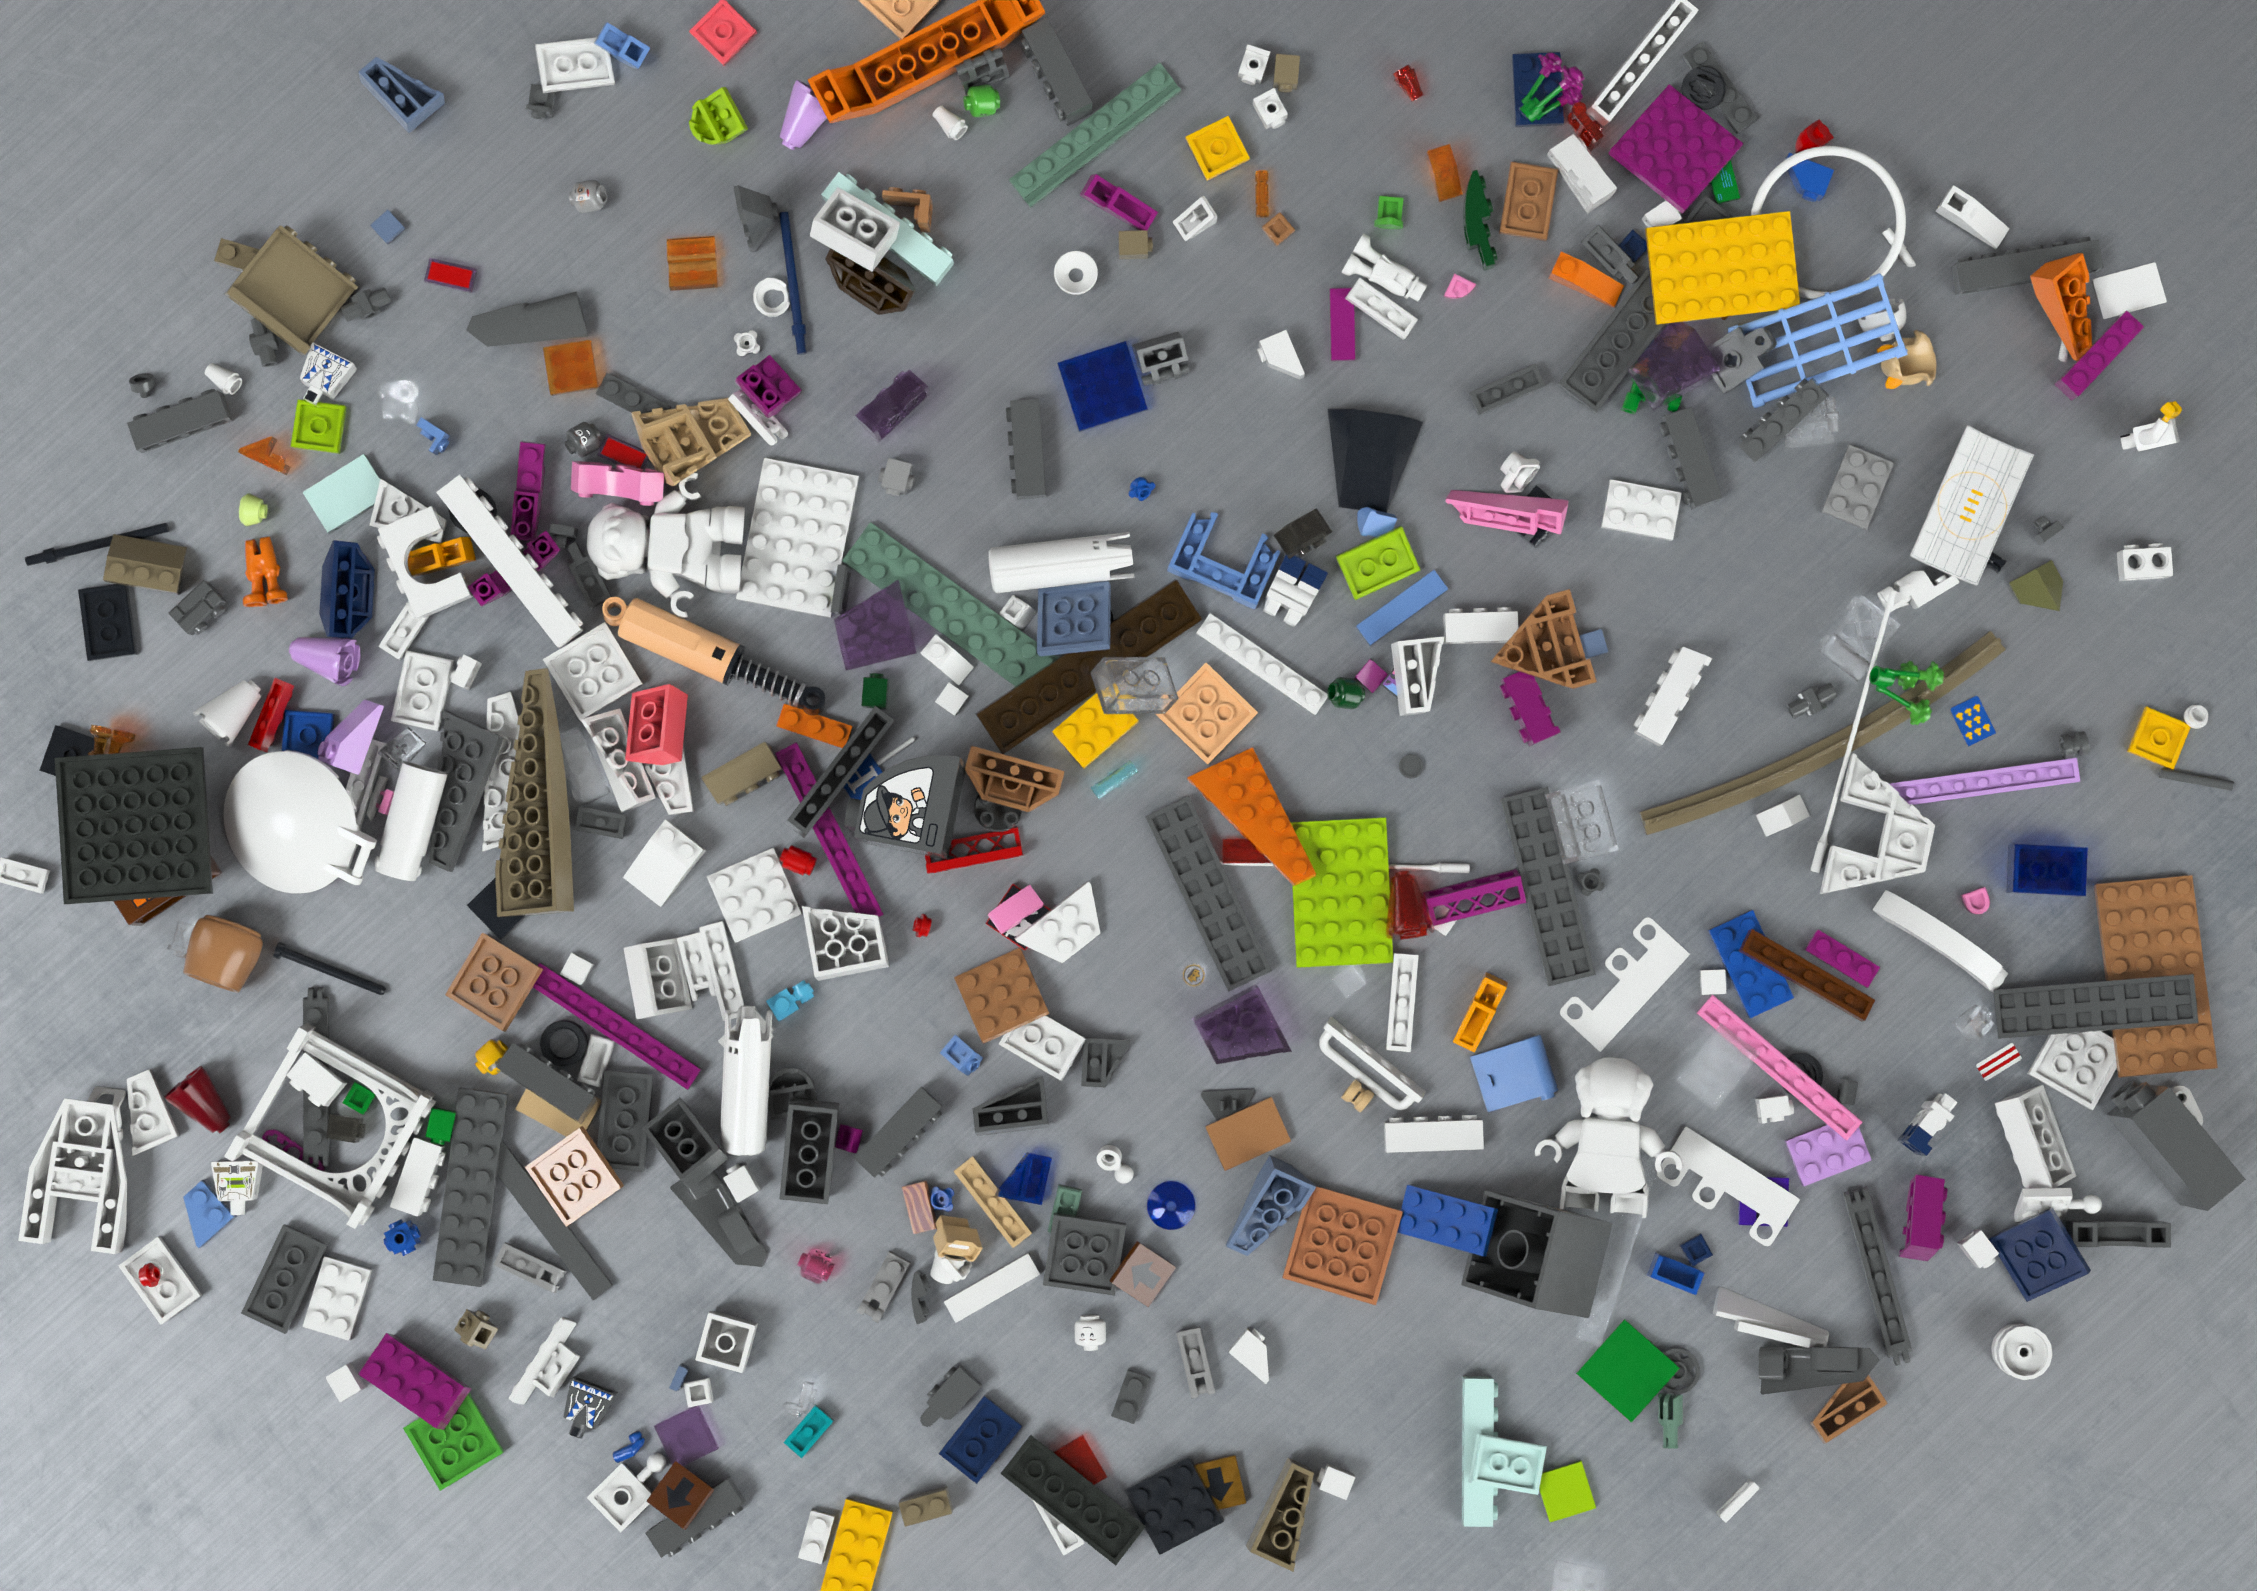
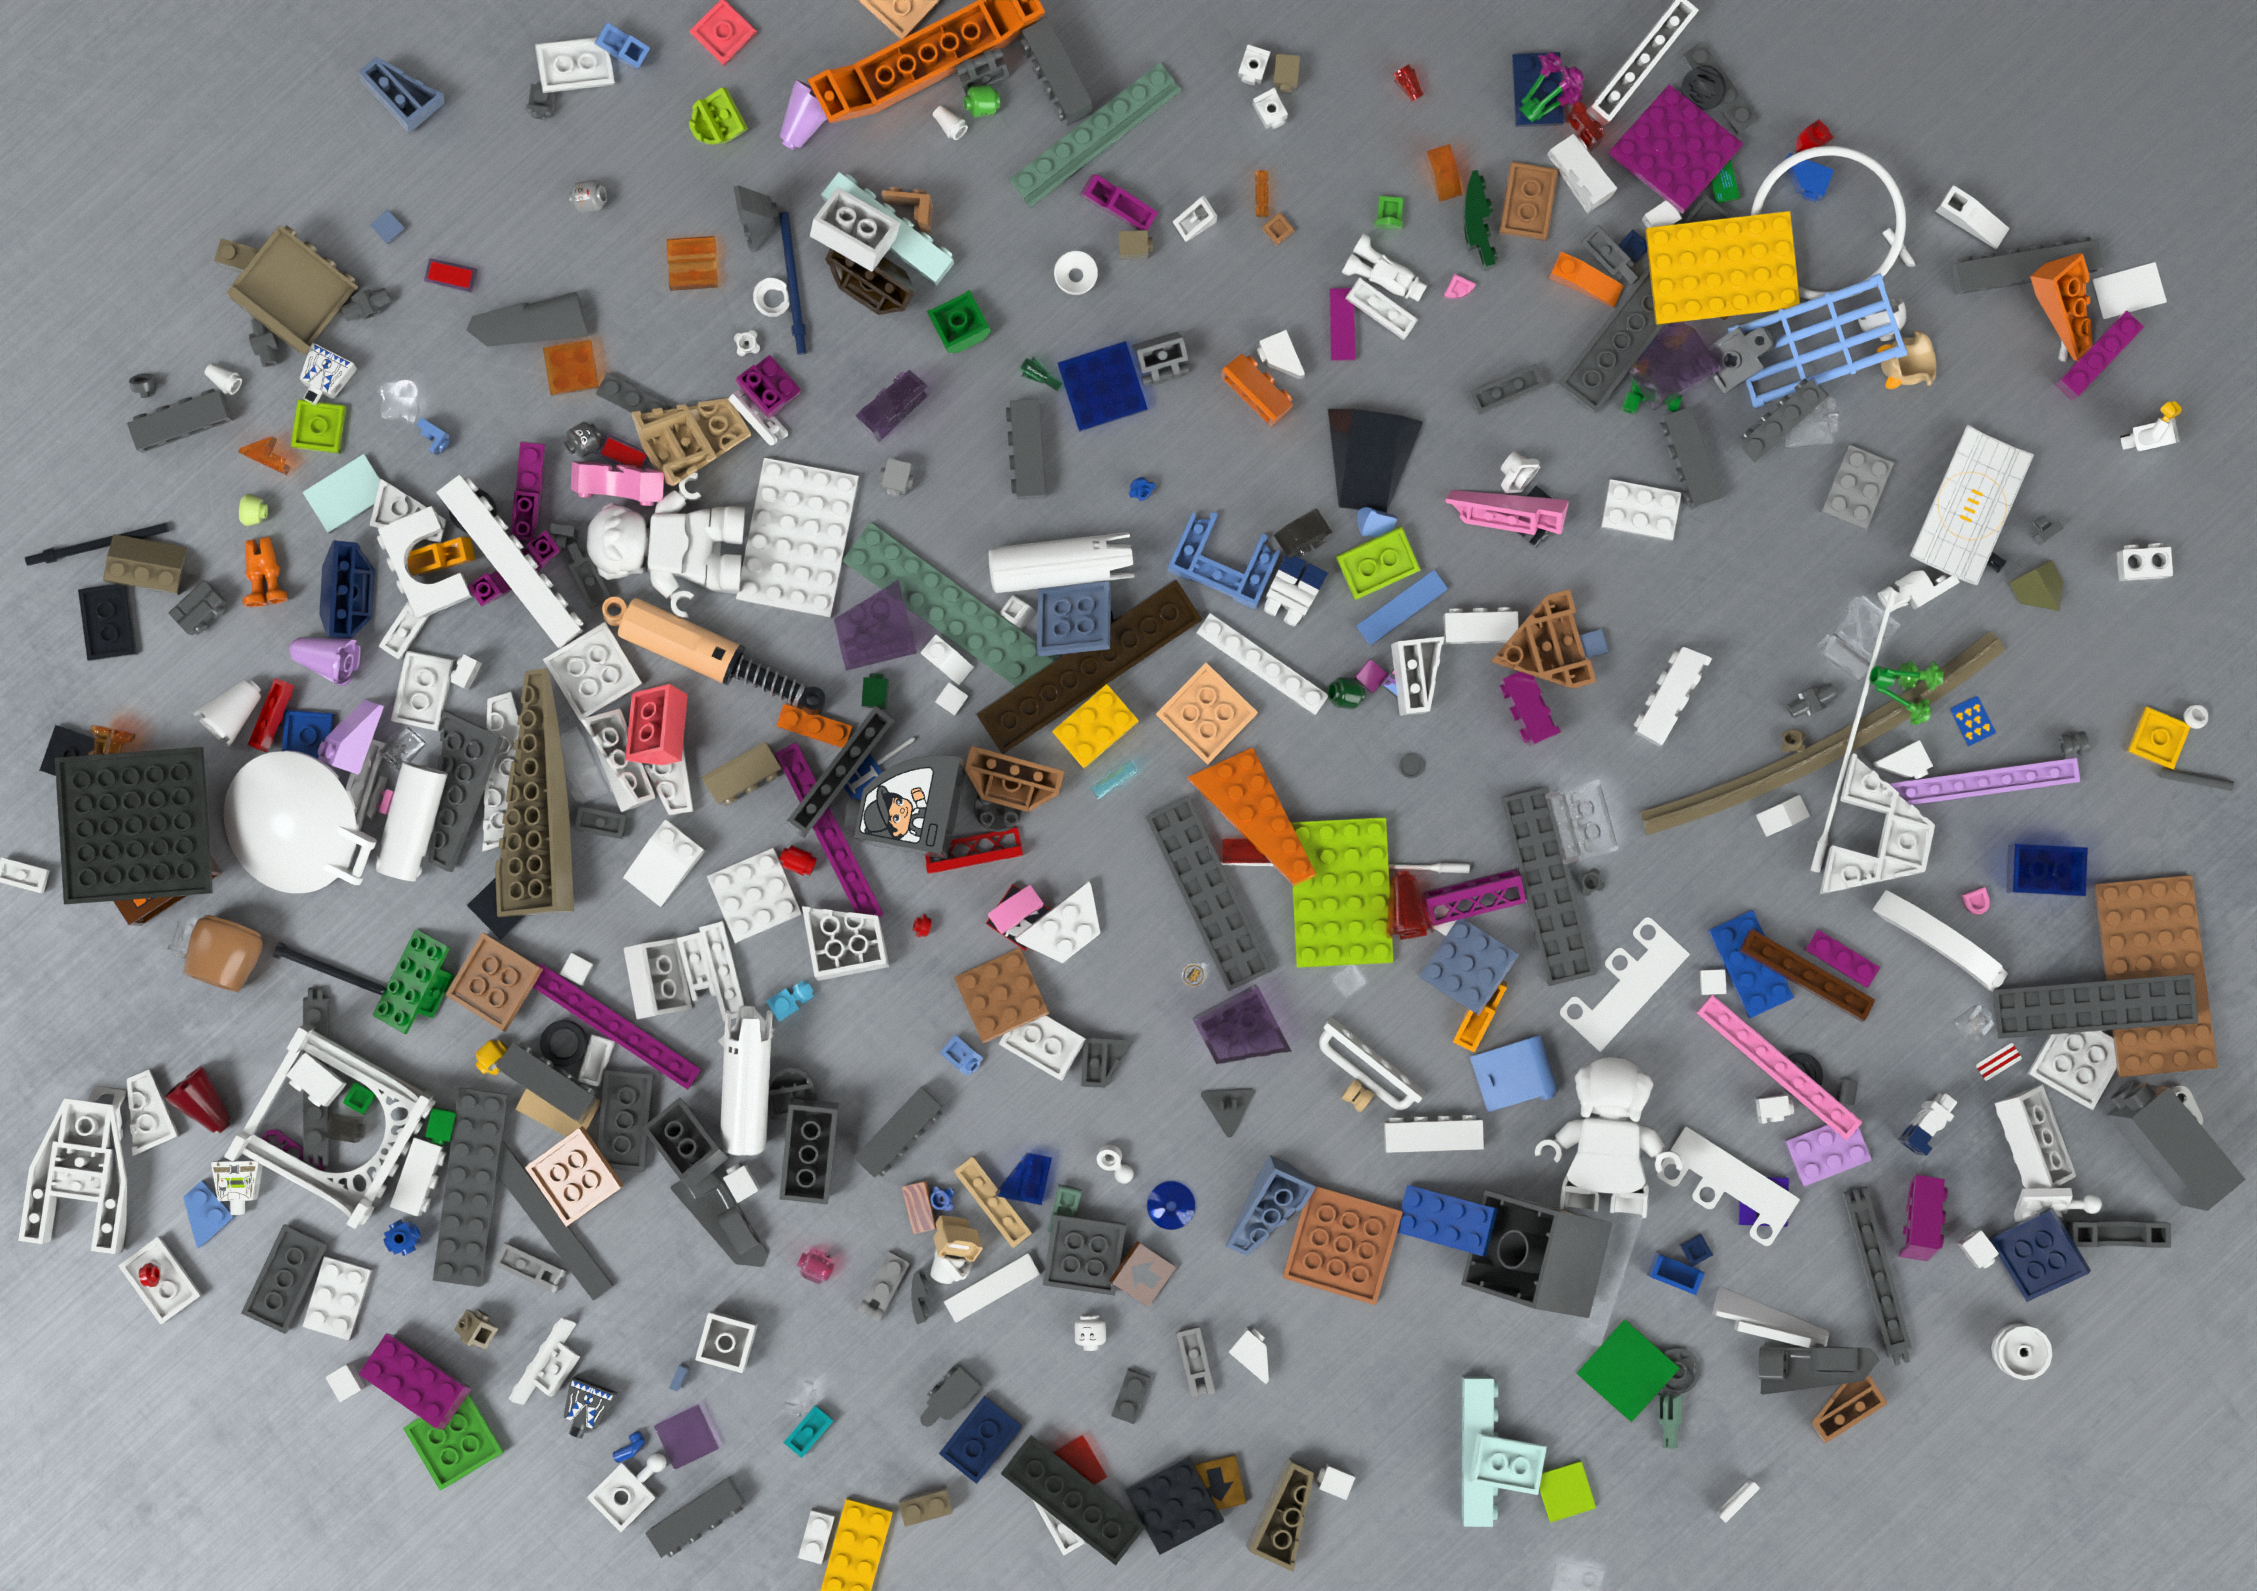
(415, 984): none -> green bracket
(680, 1495): reddish brown tile -> none
(698, 1392): white slope -> none
(841, 589): dark grey tile -> none
(848, 1138): magenta plate -> none
(959, 323): none -> green slope
(1014, 1111): dark grey wedge -> none
(1035, 371): none -> clear green cone
(1134, 685): clear brick -> none
(1217, 148): yellow plate -> none
(1247, 1133): medium nougat tile -> none
(1257, 389): none -> orange slope
(1402, 1002): white plate -> none
(1469, 966): none -> sand blue plate
(1718, 1067): clear plate -> none
(1793, 735): none -> dark tan plate
(1906, 762): none -> white slope

